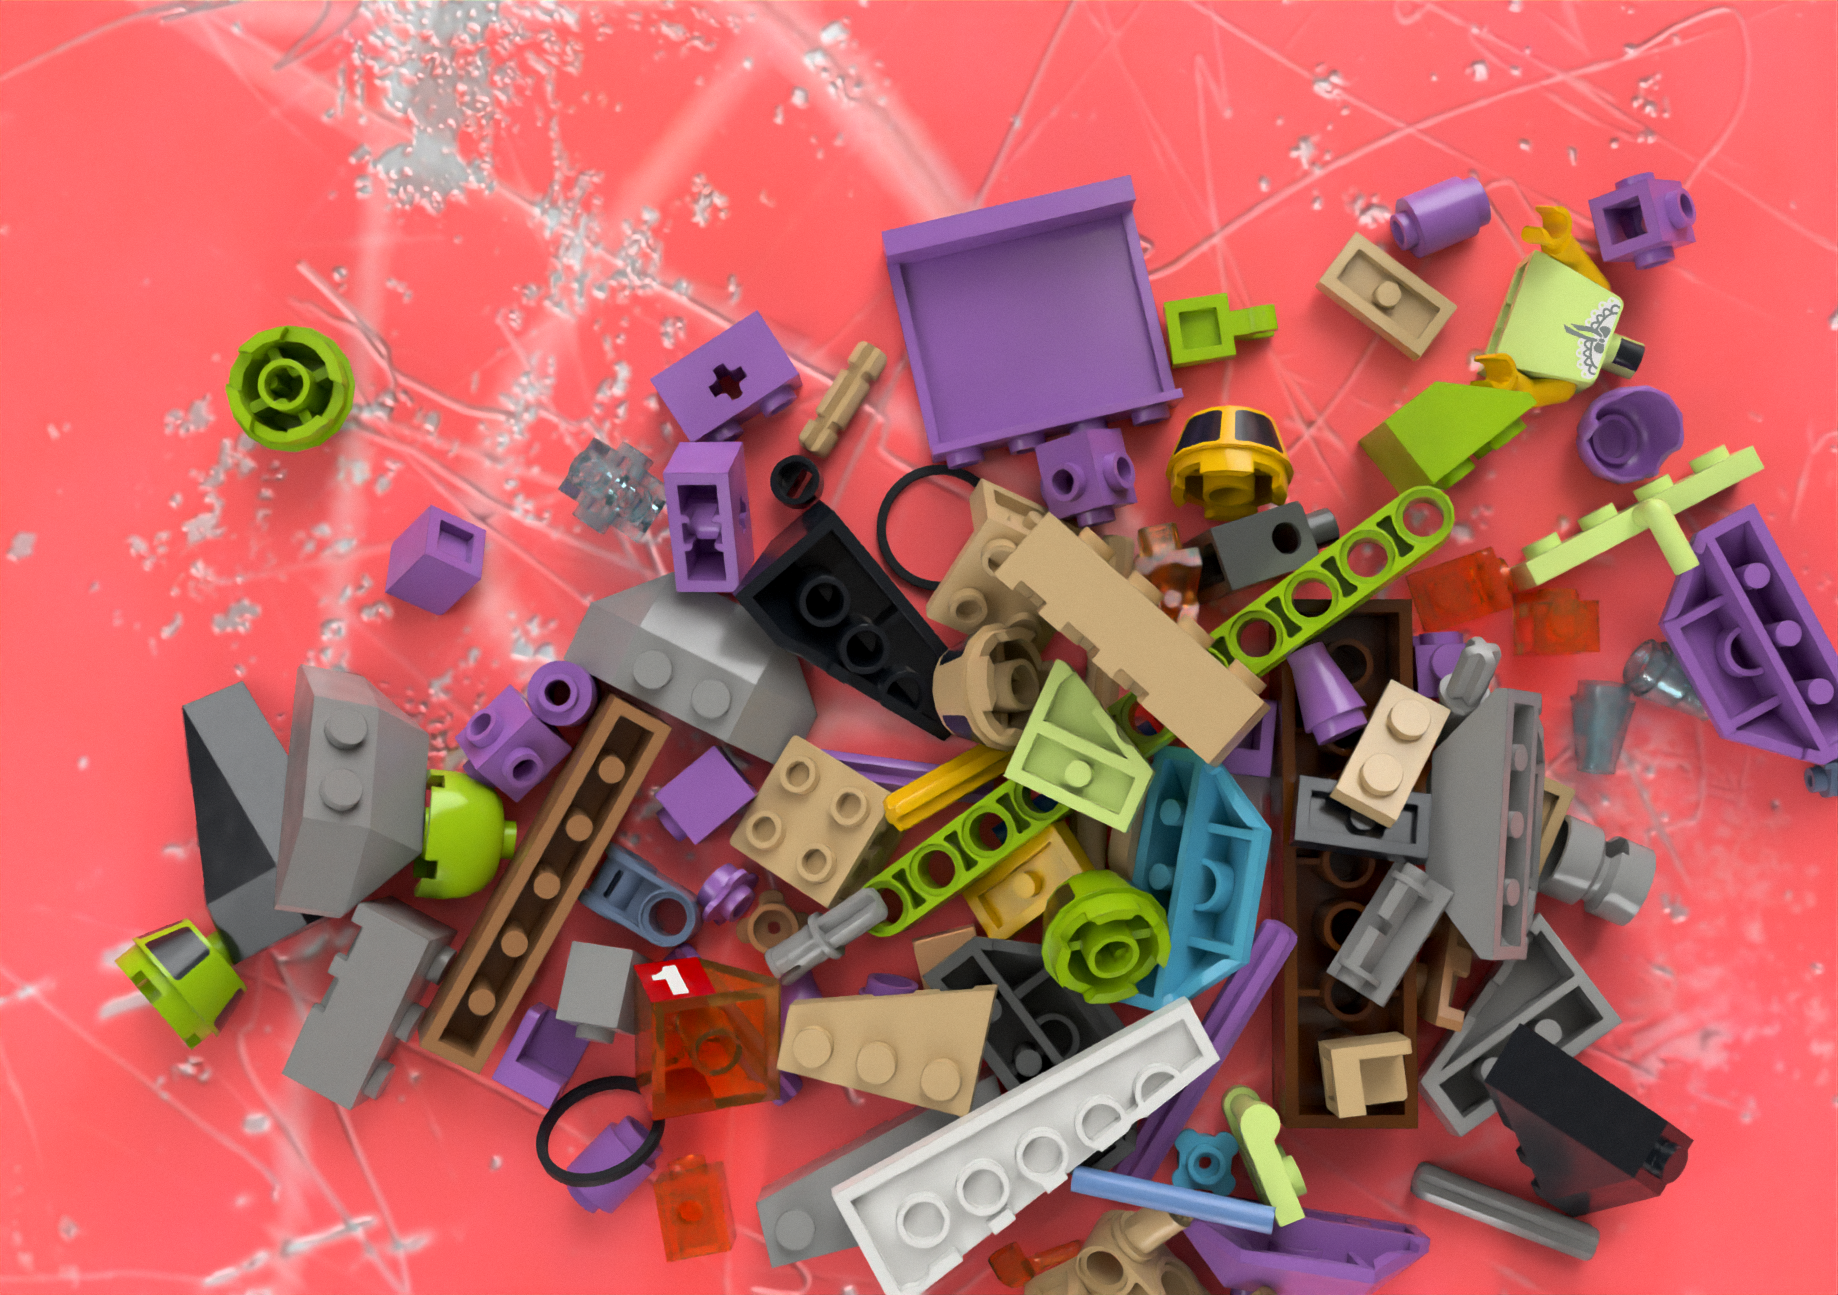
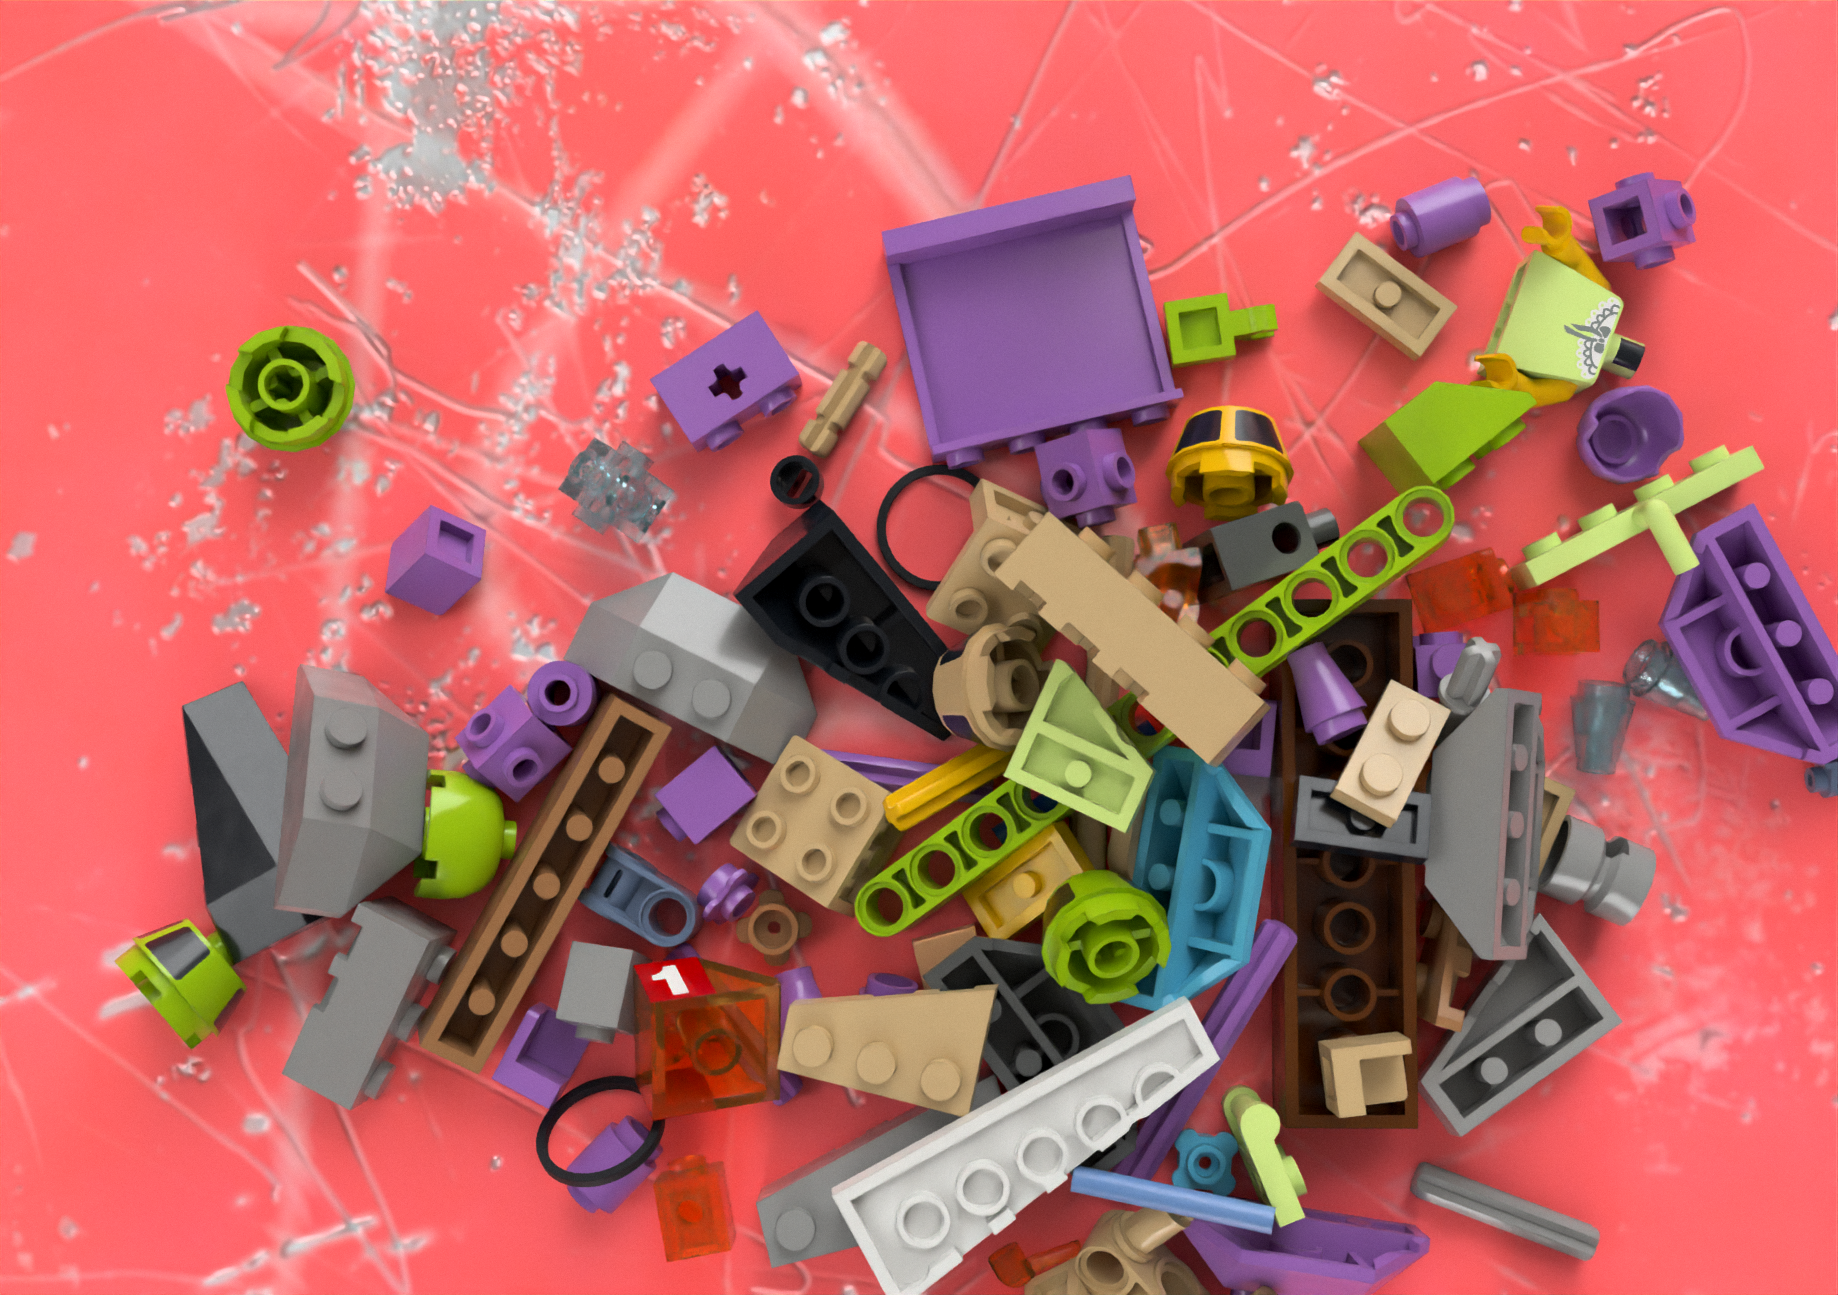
(708, 516): medium lavender brick -> none
(826, 935): light grey axle -> none
(1390, 932): light grey hinge -> none
(1579, 1131): black wedge -> none

